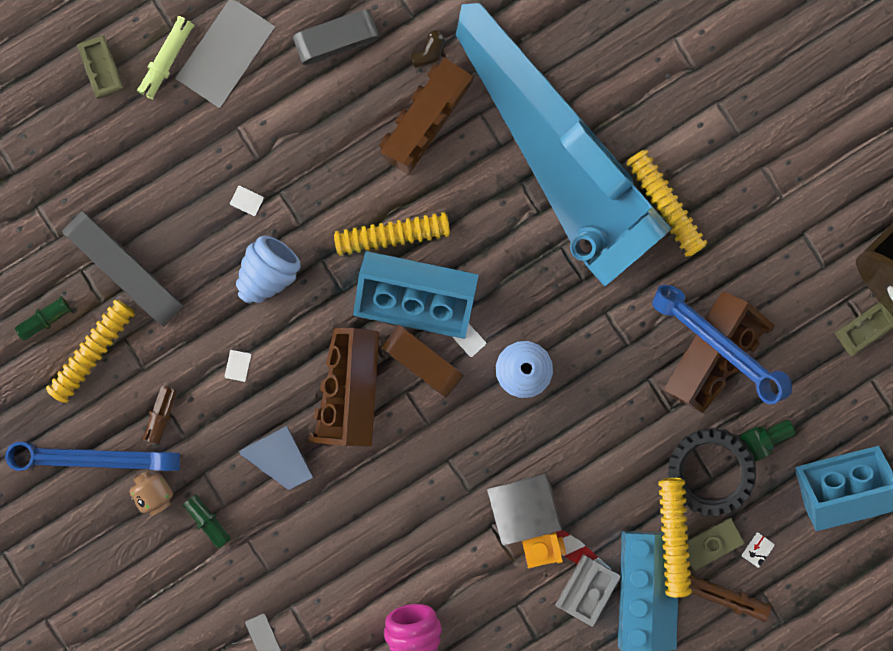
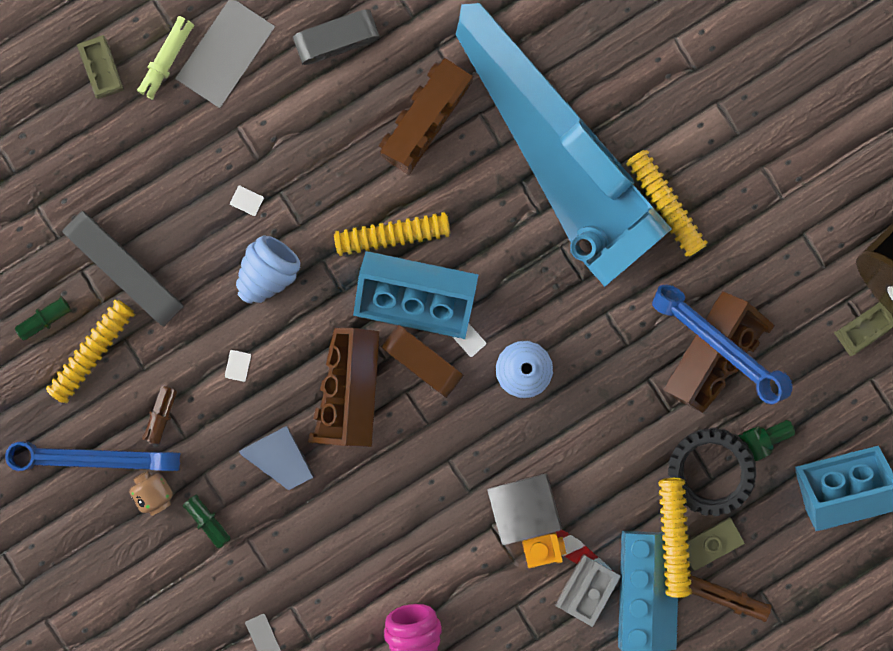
(432, 51): dark brown arm -> none
(758, 550): white sticker -> none

